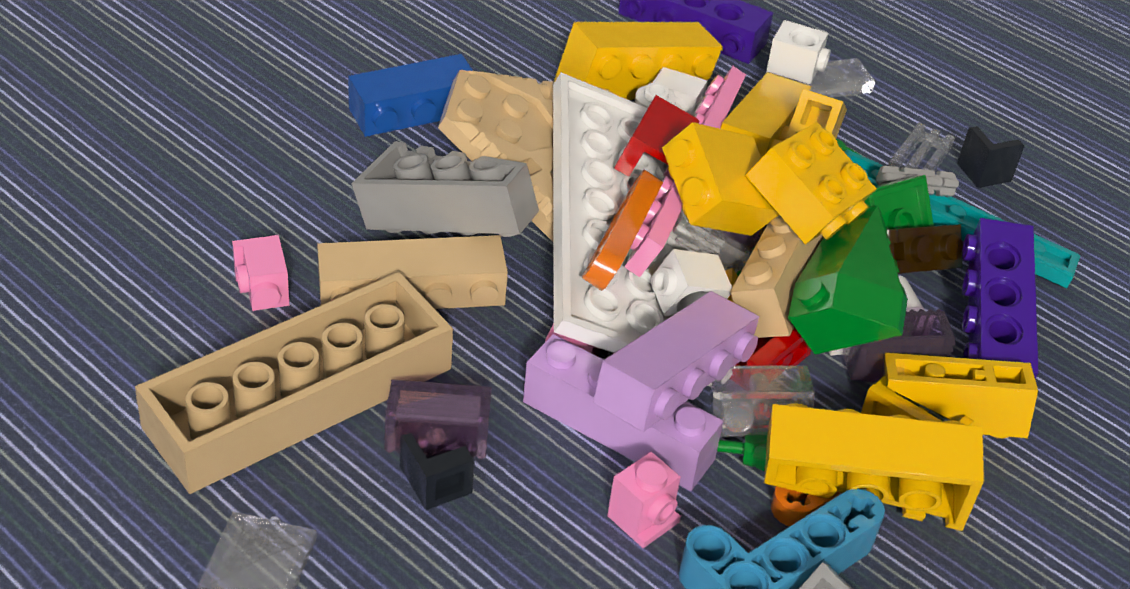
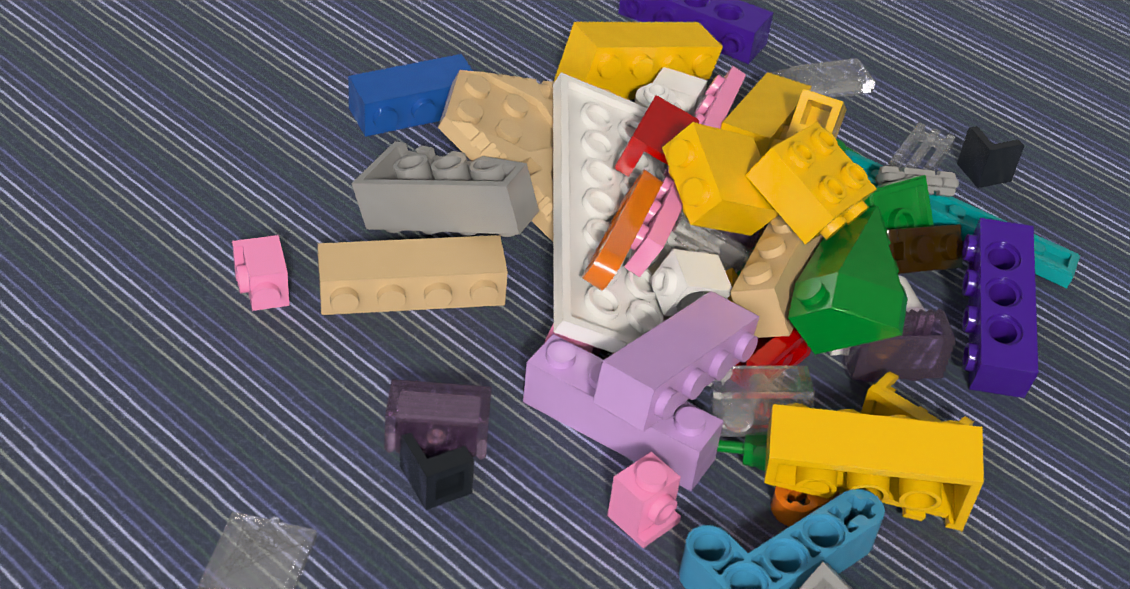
(292, 380): tan brick -> none
(798, 52): white brick -> none
(989, 392): yellow slope -> none

